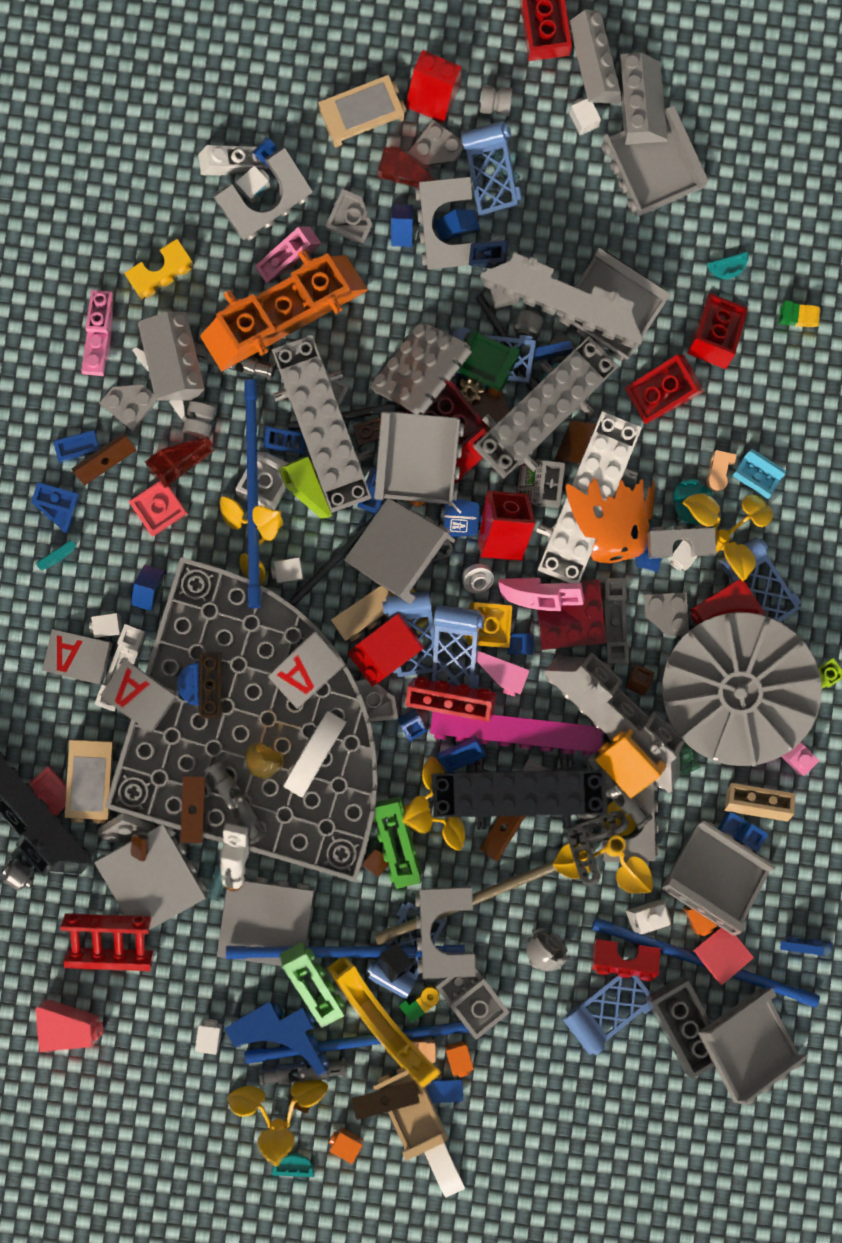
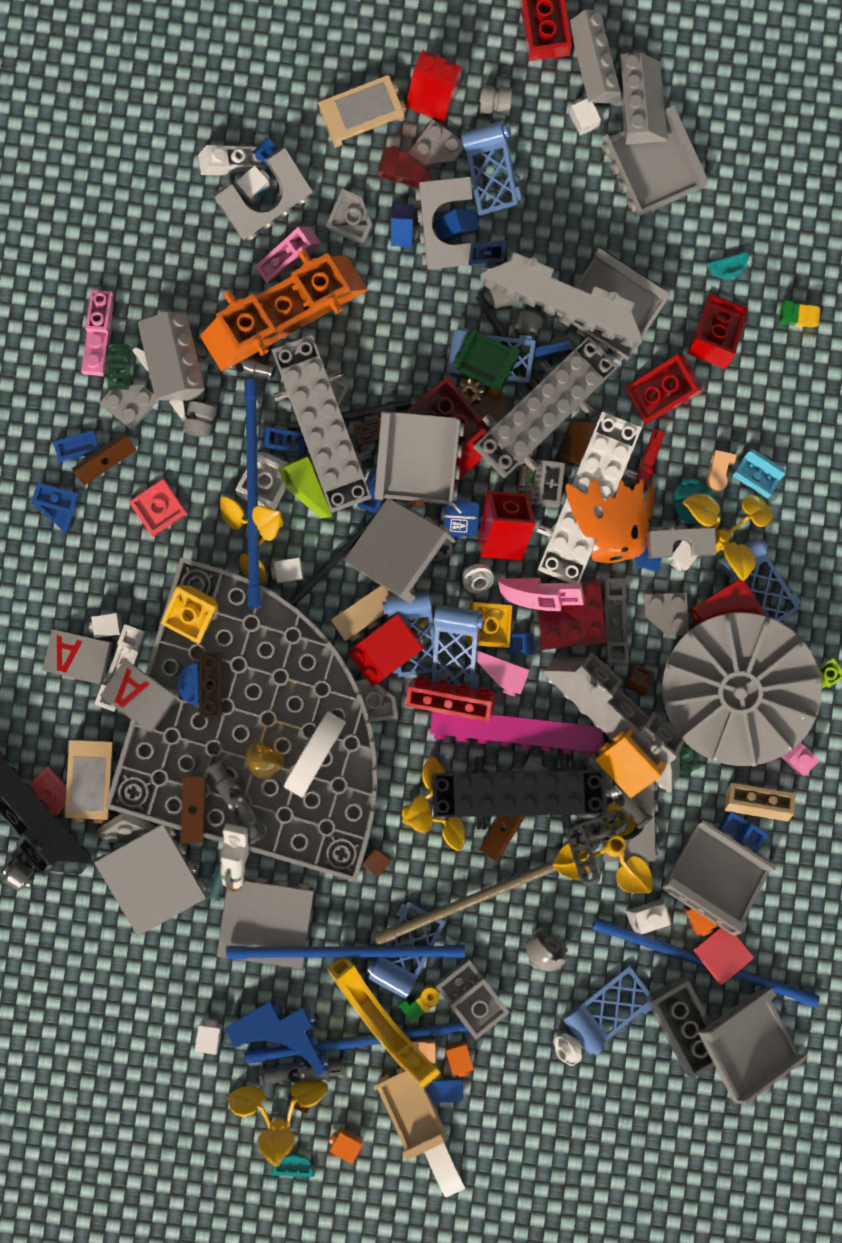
(56, 556): teal tile -> none
(66, 1027): coral slope -> none
(107, 958): red fence -> none
(118, 353): none -> clear green slope
(139, 847): reddish brown slope -> none
(147, 282): yellow arch -> none
(147, 587): blue slope -> none
(176, 460): clear red slope -> none
(190, 612): none -> yellow slope
(306, 670): light grey slope -> none
(330, 1005): bright green brick -> none
(372, 1103): dark brown tile -> none
(394, 963): black panel -> none
(405, 876): bright green brick -> none
(412, 725): blue slope -> none
(421, 368): light grey hinge -> none
(434, 961): light grey arch -> none
(462, 754): blue tile -> none
(568, 1049): none -> white plate
(607, 960): red arch -> none
(649, 458): none -> red pin
(812, 946): blue wing -> none

